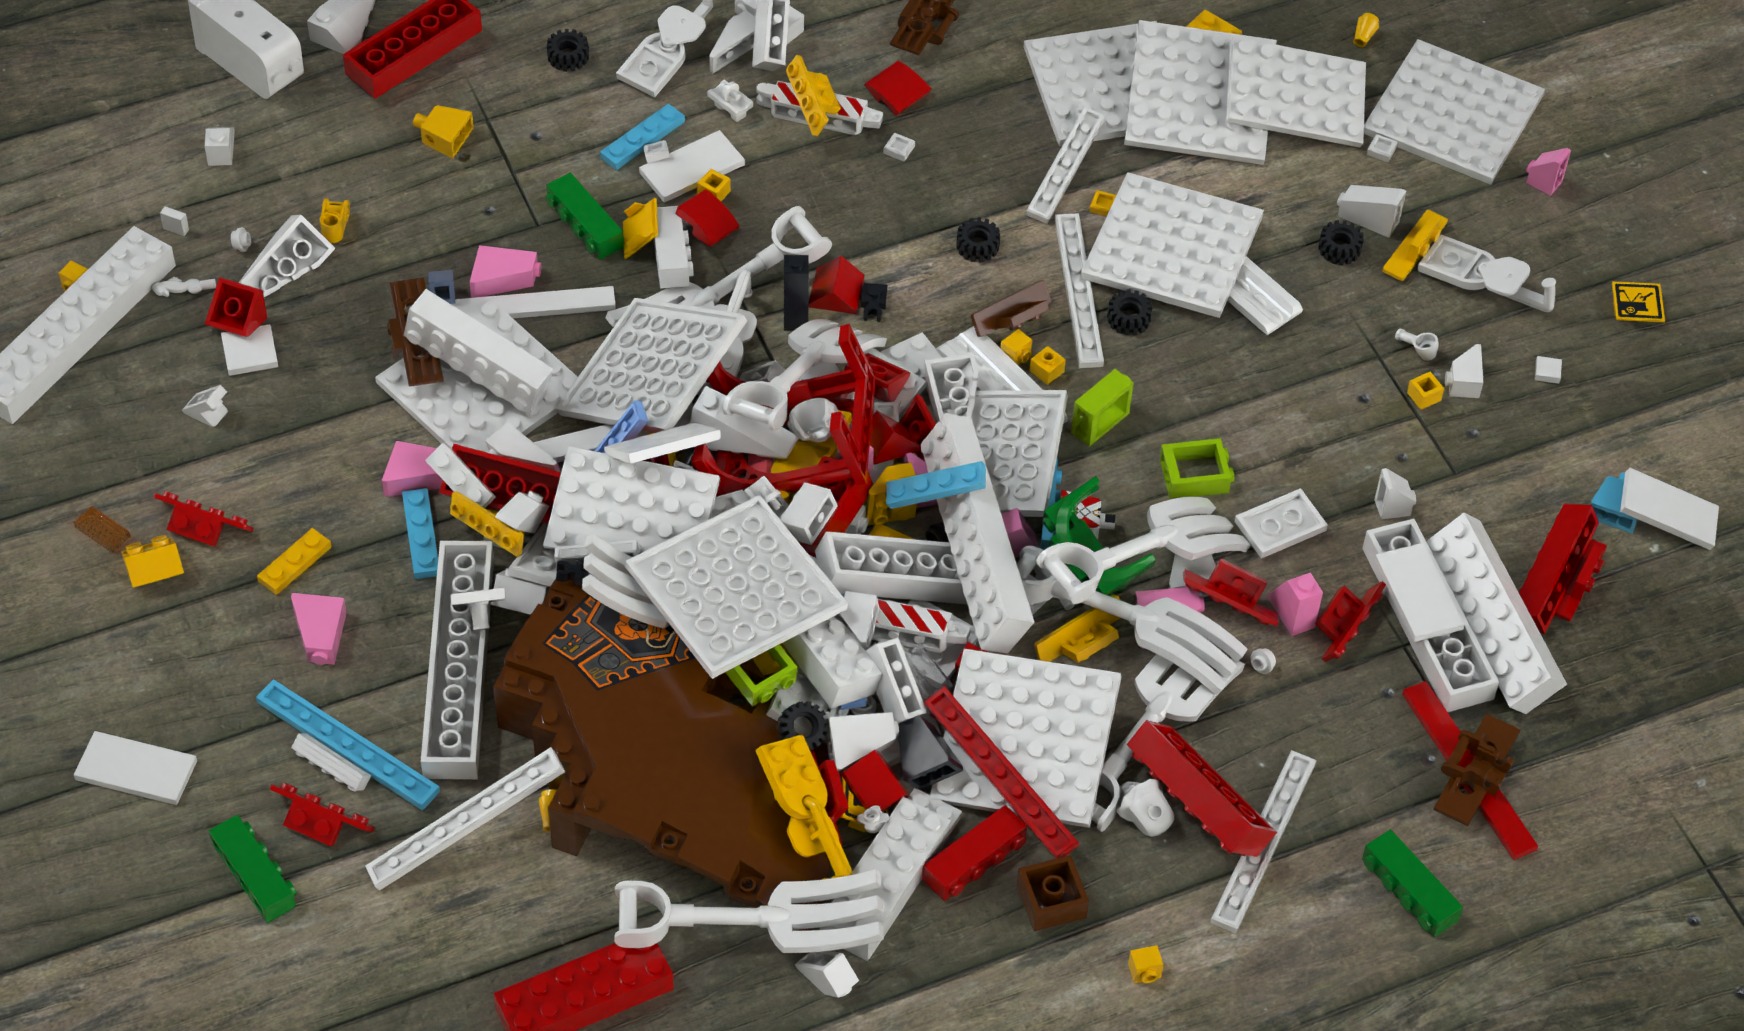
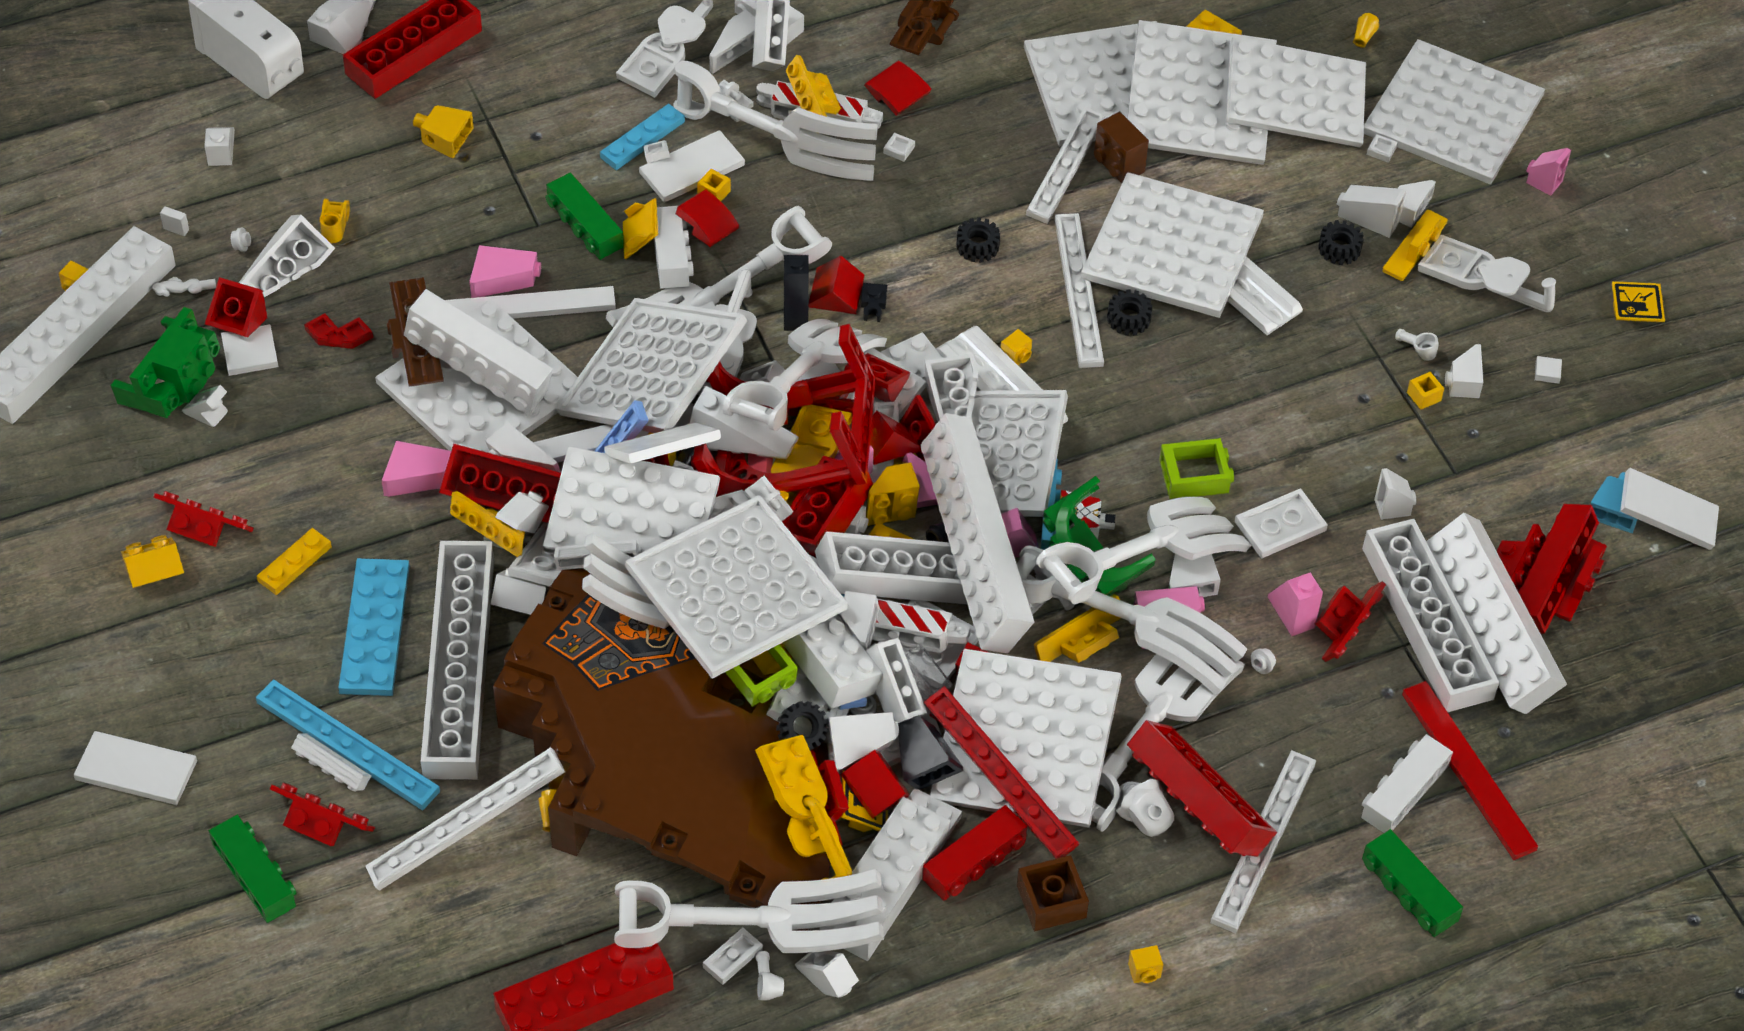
(102, 529): clear orange tile -> none
(180, 358): none -> green piece
(320, 625): bright pink slope -> none
(328, 334): none -> red tile
(374, 627): none -> medium azure plate
(420, 533): medium azure plate -> none
(442, 285): sand blue brick -> none
(459, 475): white plate -> none
(478, 601): white tile -> none
(567, 59): black tyre -> none
(568, 572): black plate -> none
(732, 956): none -> white plate
(769, 984): none -> white bar
(795, 132): none -> white piece
(809, 512): white brick -> none
(812, 419): white hair -> none
(873, 819): white plate -> none
(936, 485): medium azure plate -> none
(1013, 310): reddish brown bracket -> none
(1047, 365): yellow plate -> none
(1102, 203): yellow tile -> none
(1102, 407): lime window -> none
(1120, 146): none -> reddish brown brick
(1234, 587): red bracket -> none
(1406, 784): none -> white brick
(1415, 200): none -> white slope
(1419, 592): white tile -> none
(1483, 775): reddish brown piece -> none
(1520, 555): none -> red bracket

